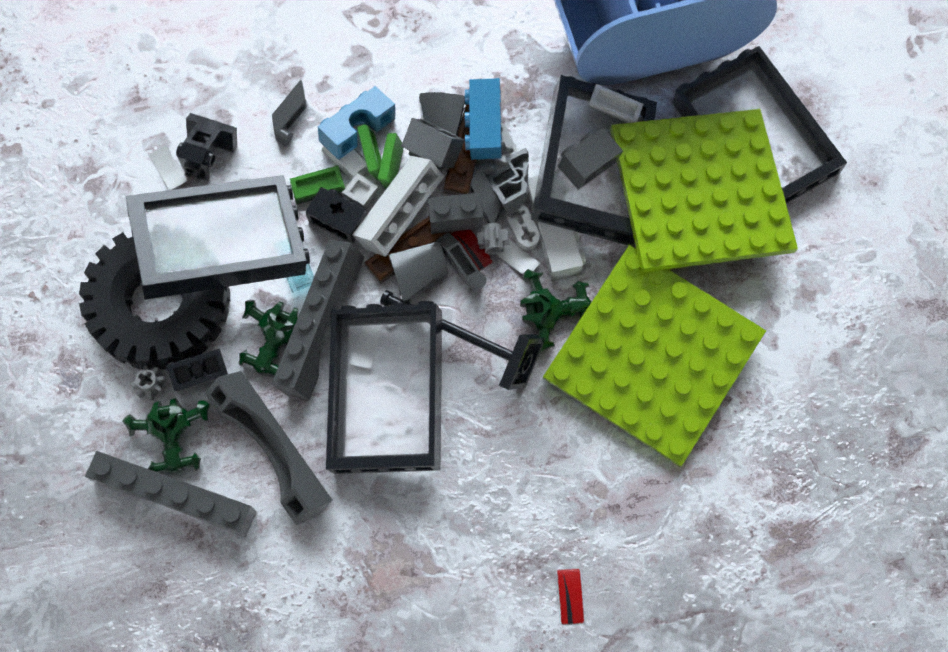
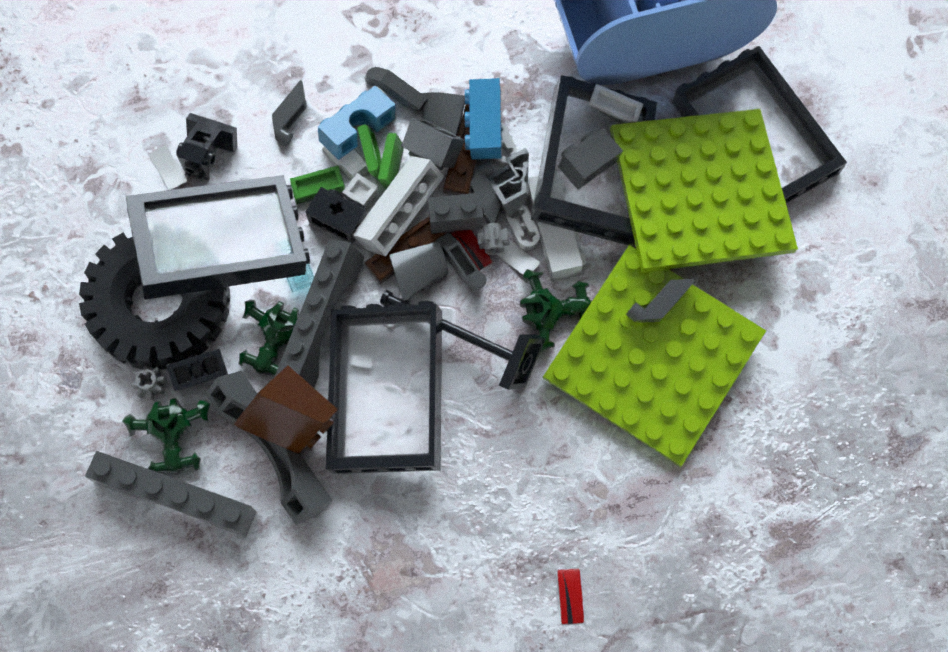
(288, 412): none -> reddish brown slope
(395, 87): none -> dark grey piece
(661, 303): none -> dark grey piece

